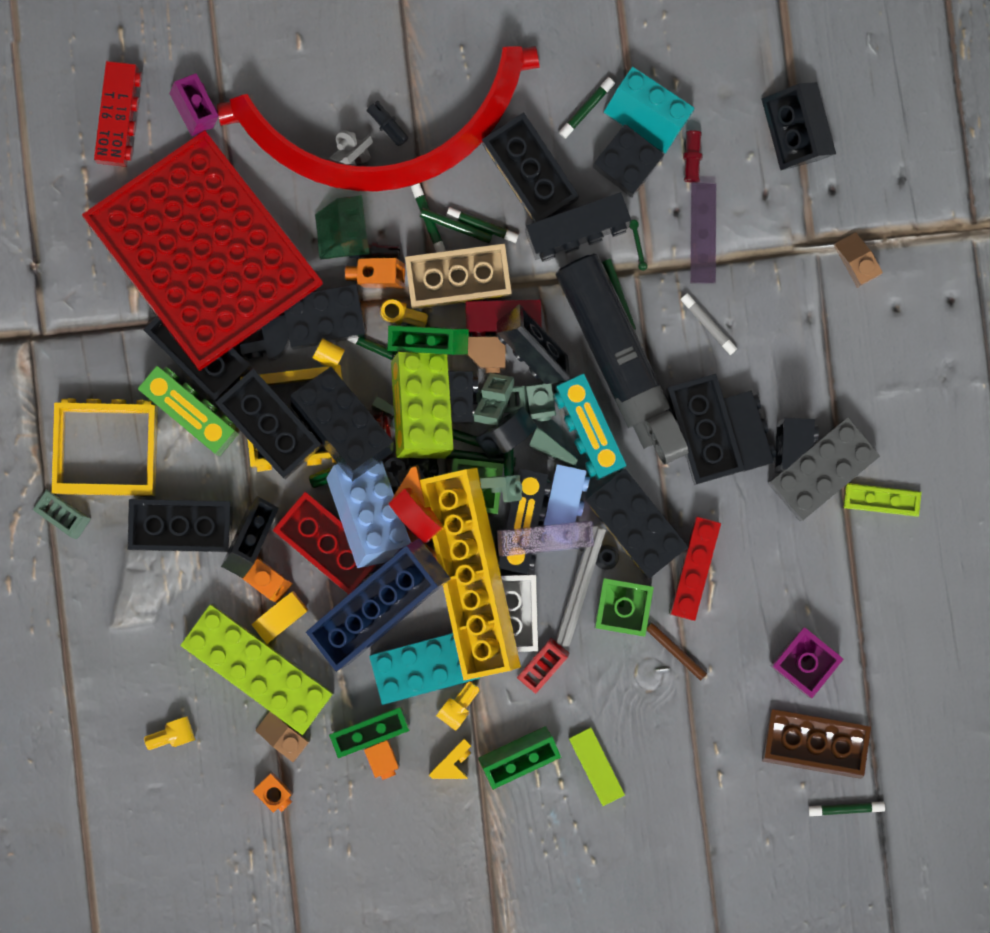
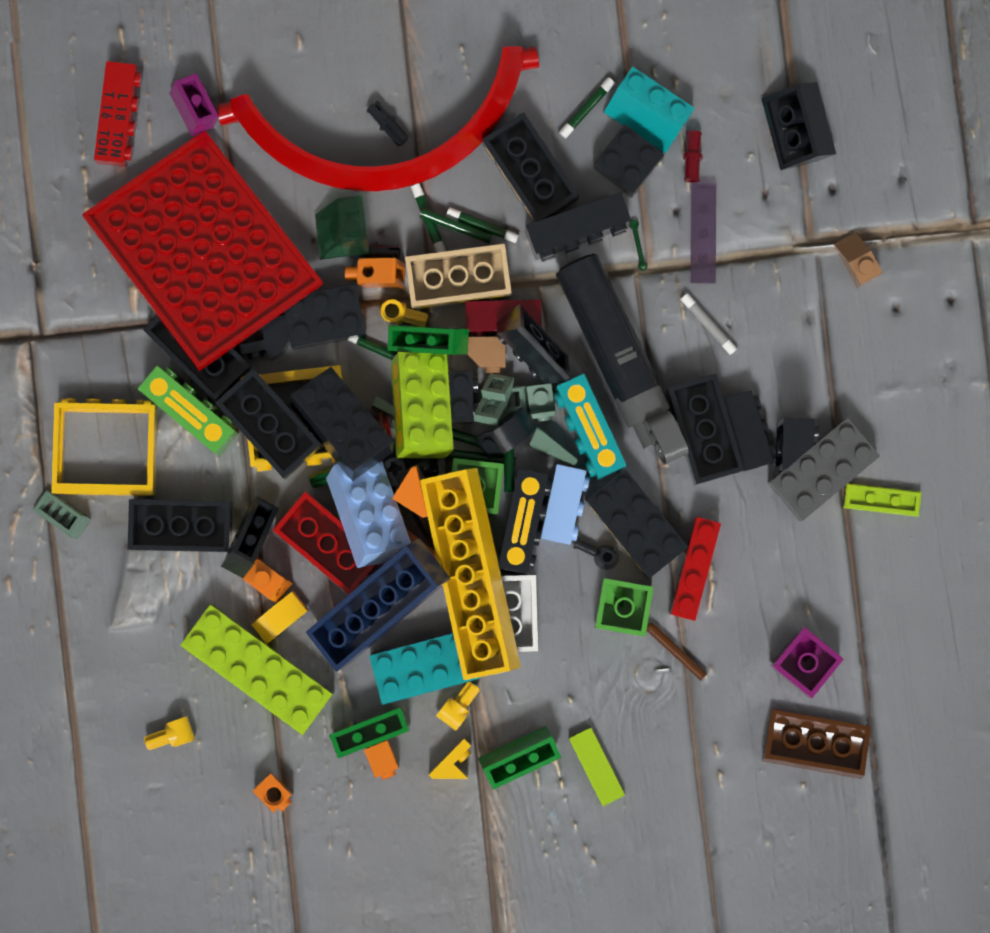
(282, 737): medium nougat slope -> none
(328, 354): yellow axle -> none
(351, 150): light grey hips -> none
(417, 518): red slope -> none
(509, 485): sand green bracket -> none
(545, 538): clear purple tile -> none
(558, 650): red slope -> none
(579, 588): light grey axle -> none
(608, 265): dark green bar -> none
(846, 808): dark green bar -> none

